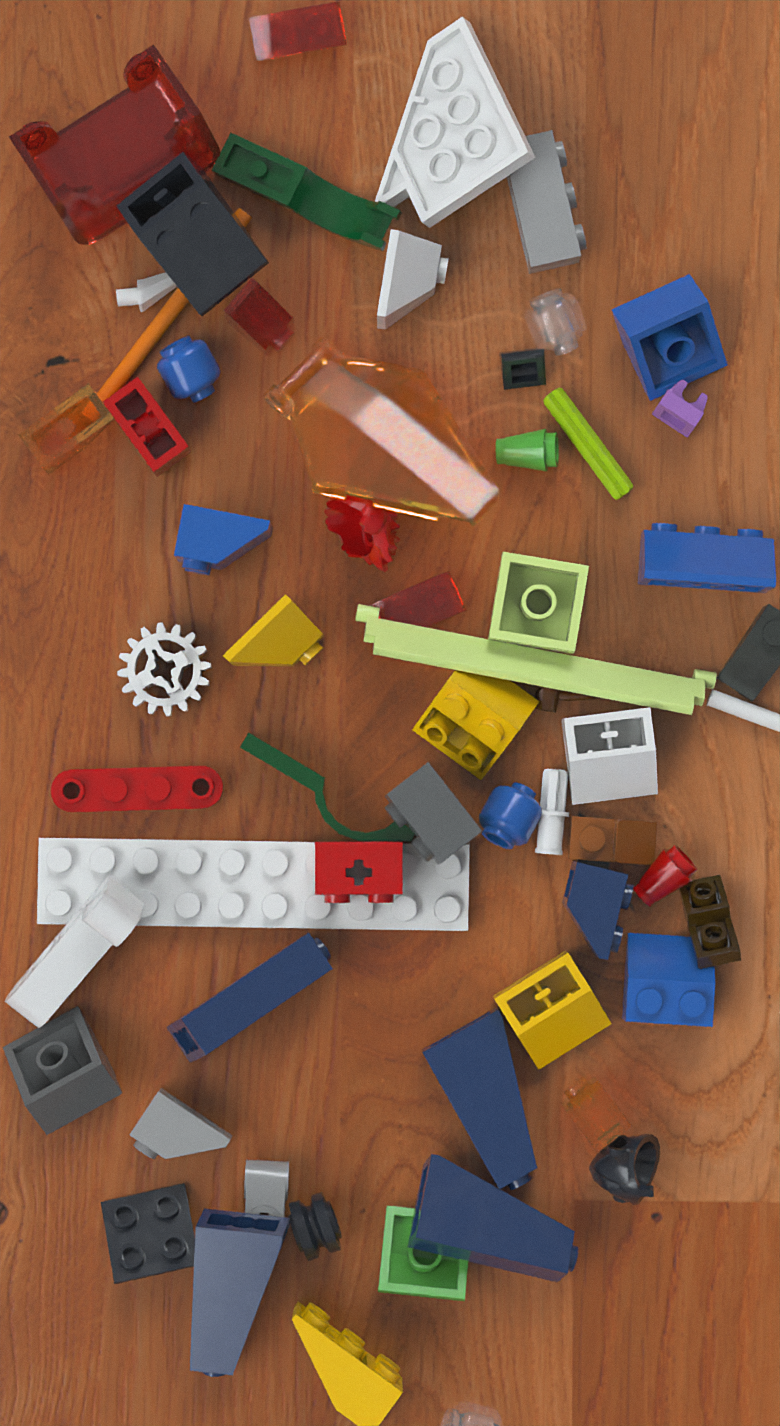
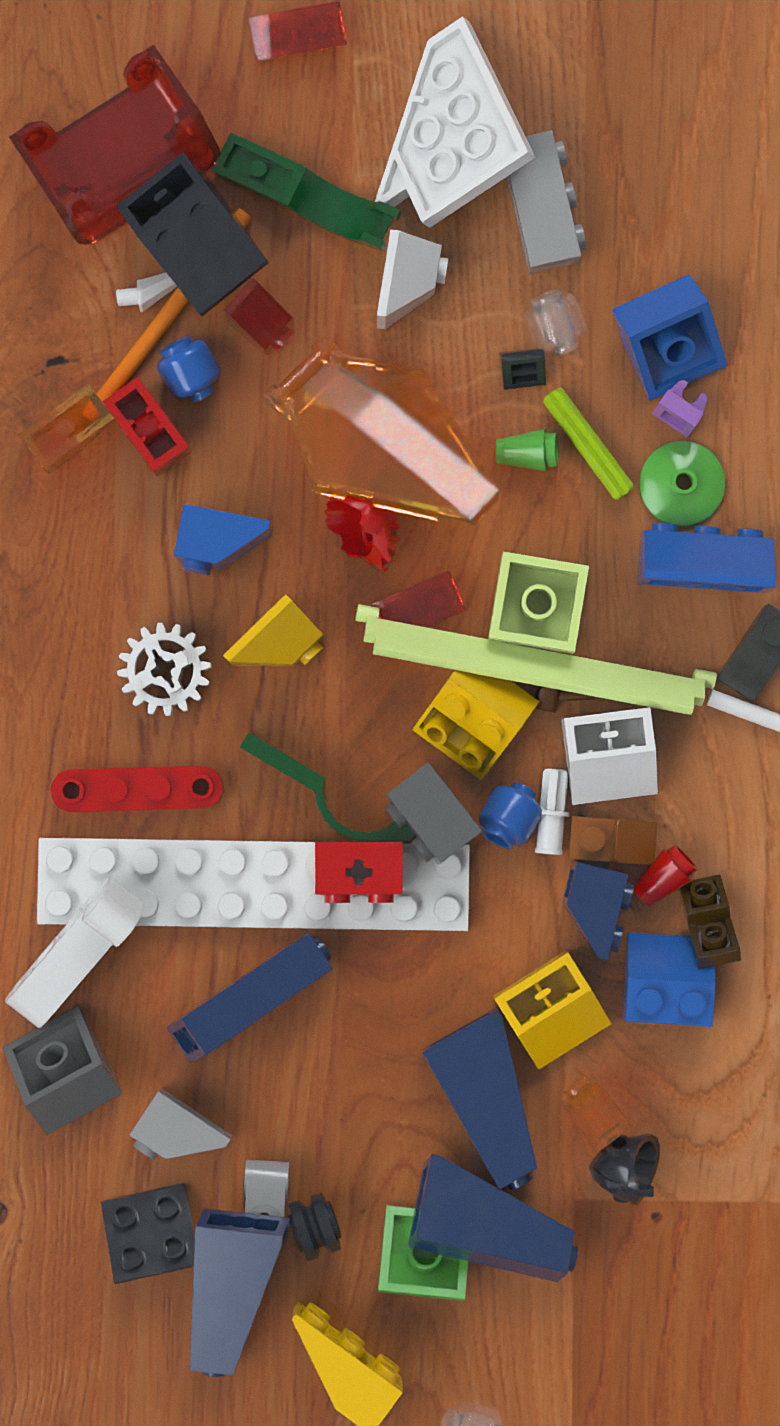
(677, 505): none -> bright green dish

